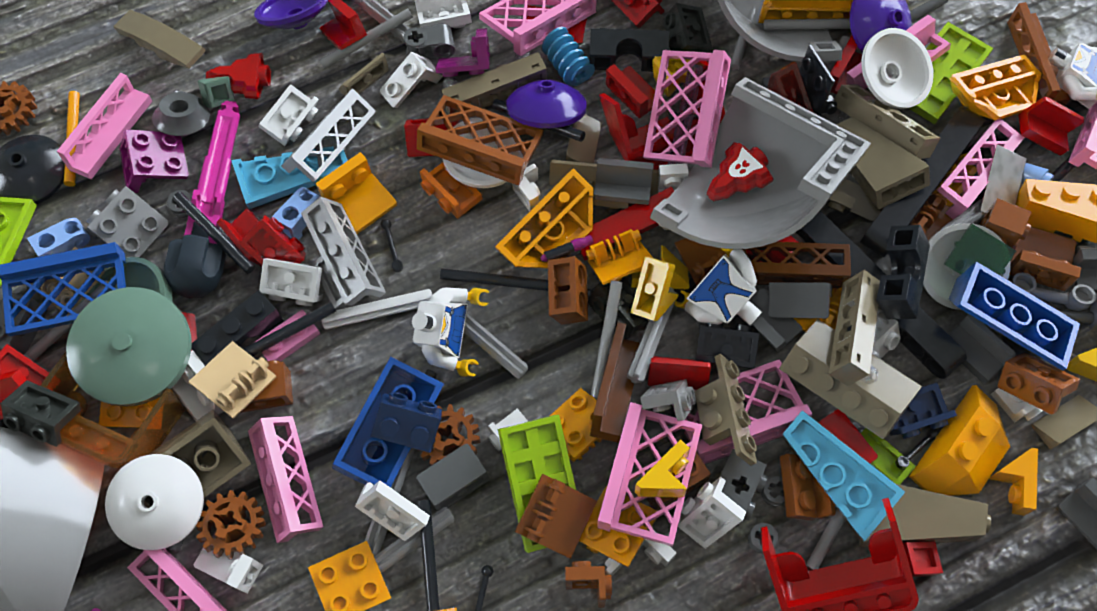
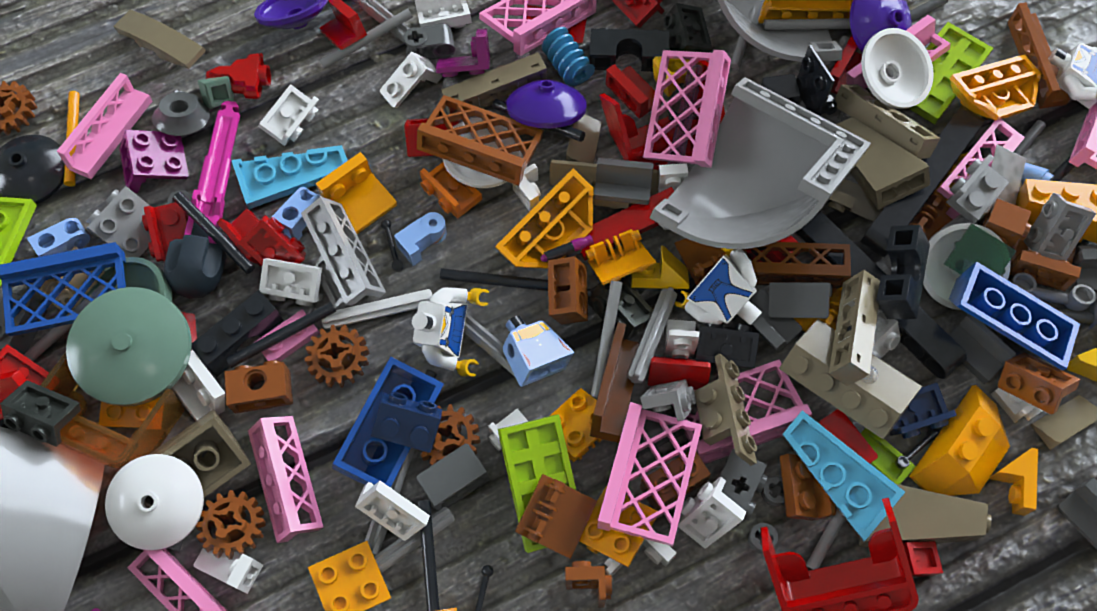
(164, 225): none -> red bracket
(233, 379): tan hinge -> none
(321, 132): fence -> none
(325, 354): none -> dark orange gear
(366, 76): dark tan slope -> none
(420, 235): none -> light blue leg
(534, 351): none -> light blue torso
(653, 292): yellow slope -> none
(659, 479): yellow slope -> none
(681, 339): none -> white bracket
(740, 172): red rock -> none
(789, 84): clear red slope -> none
(978, 191): none -> light grey bracket
(1048, 124): red panel -> none
(1059, 228): none -> light grey bracket

